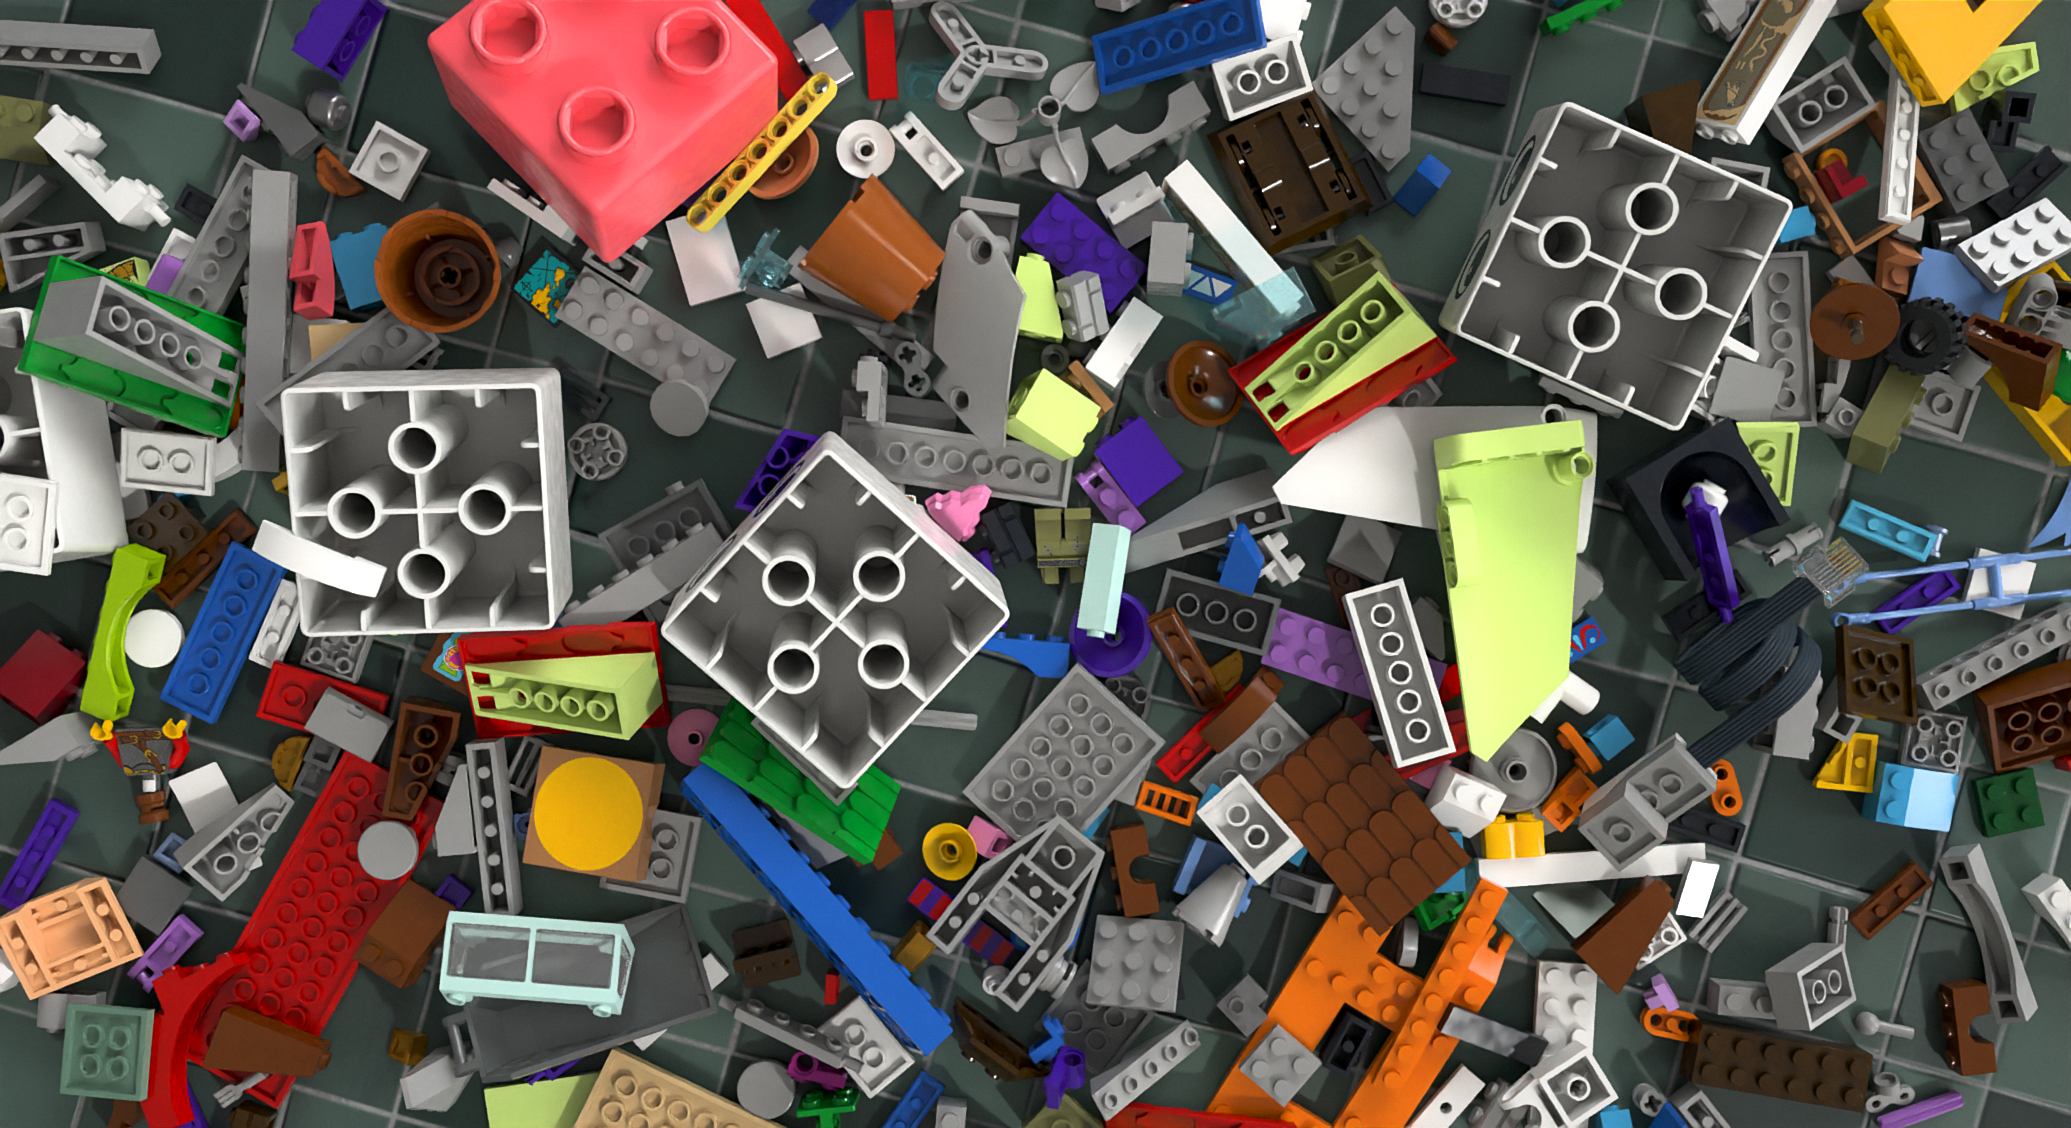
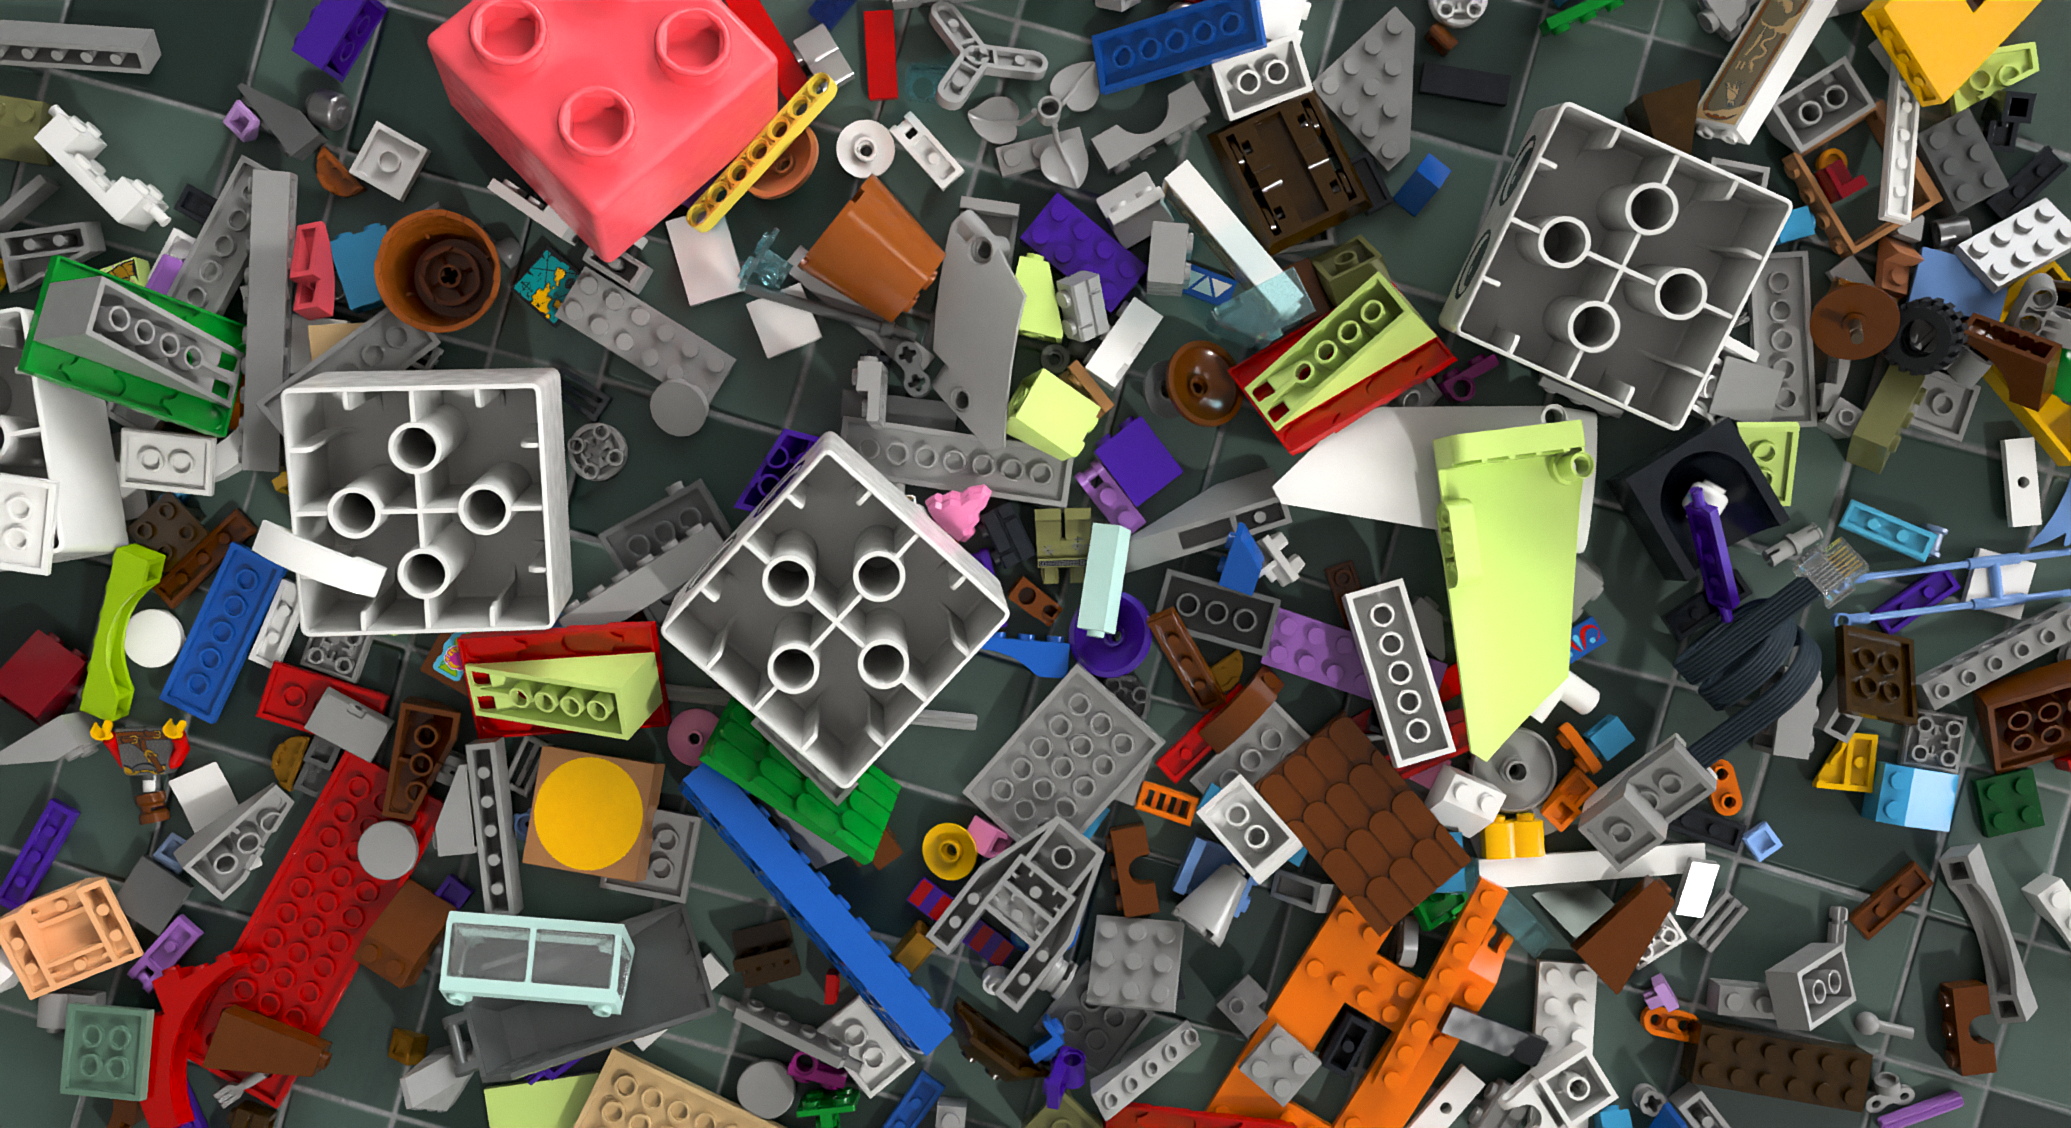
(1034, 600): none -> reddish brown leg
(1312, 286): none -> reddish brown tile
(1364, 547): light grey tile -> none
(1478, 366): none -> magenta plate
(1761, 841): none -> light blue tile
(2022, 500): none -> white tile

